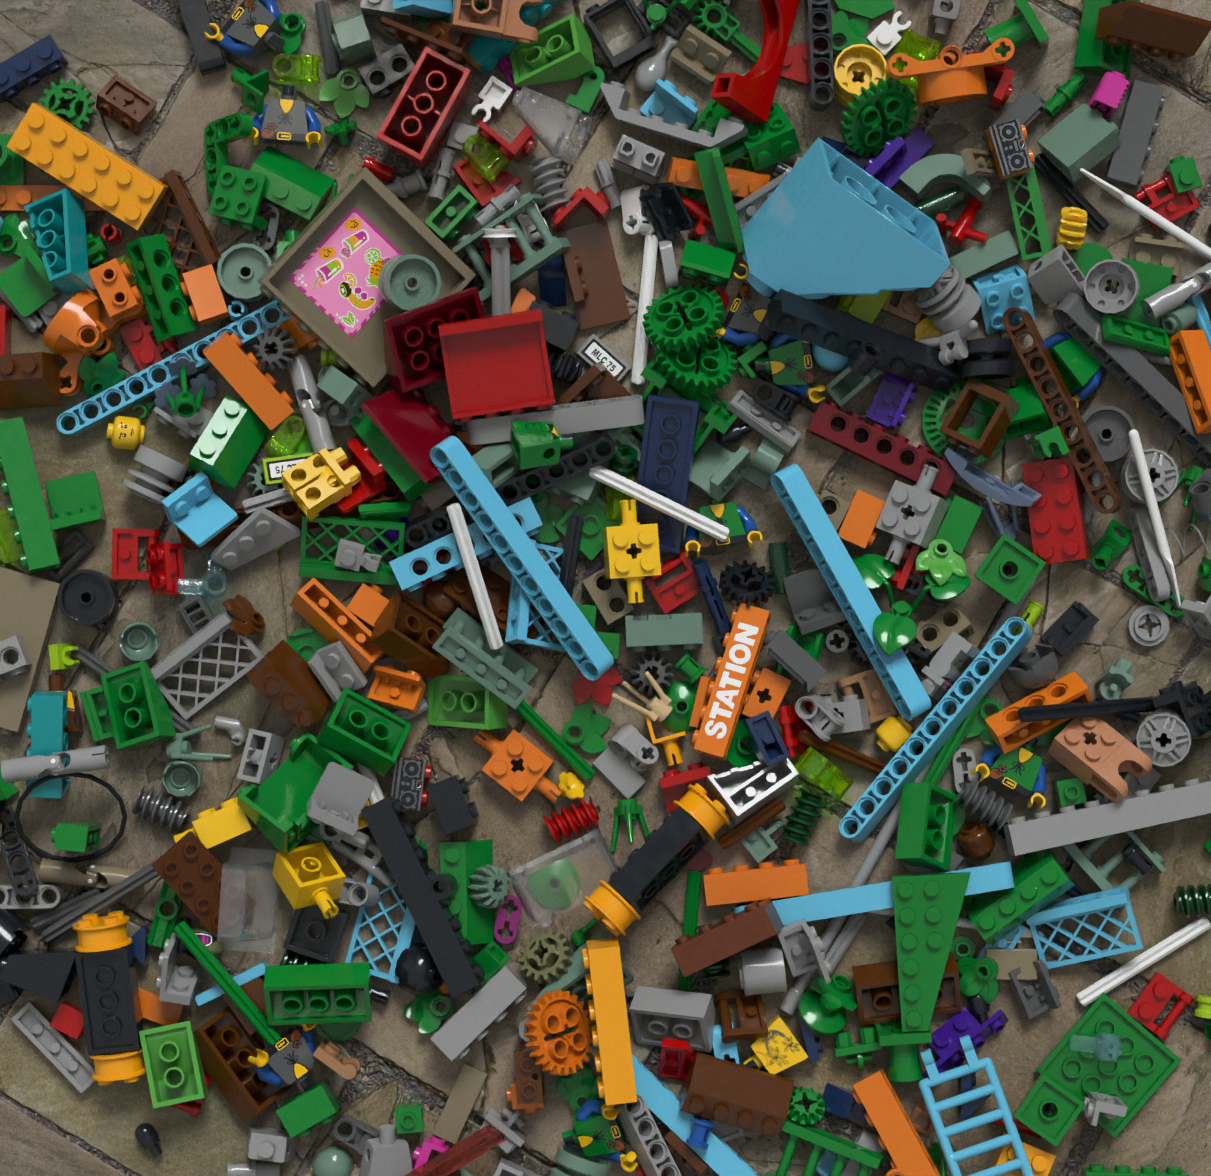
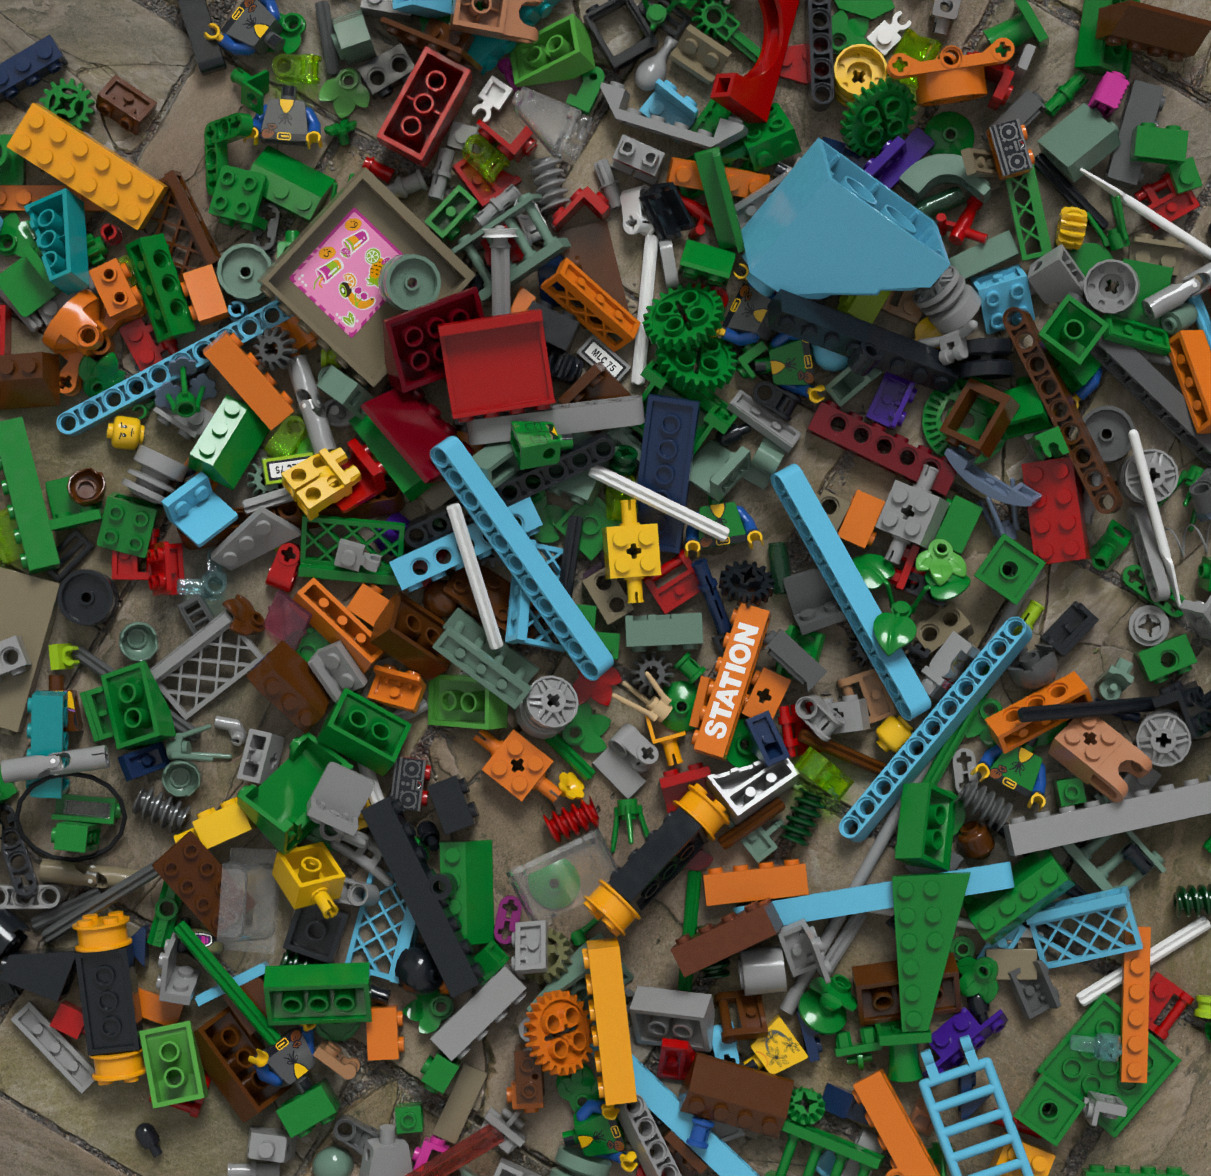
(87, 487): none -> reddish brown hair
(87, 809): none -> green window
(128, 524): none -> green bracket
(144, 761): none -> dark blue slope
(284, 572): none -> red piece
(287, 620): none -> clear pink piece
(384, 1034): none -> orange piece
(385, 511): green plate -> none
(429, 835): none -> black cylinder
(439, 1072): none -> green brick
(489, 886): sand green gear -> none
(530, 948): none -> light grey bracket
(538, 717): none -> light grey wheel
(596, 304): none -> orange fence
(842, 646): dark grey bush -> none
(954, 122): none -> green dish
(1023, 61): none -> light grey tile
(1072, 332): none -> green slope
(1117, 236): none -> green plant
(1135, 1009): none -> orange plate
(1150, 659): none -> green brick
(1159, 144): none -> green brick

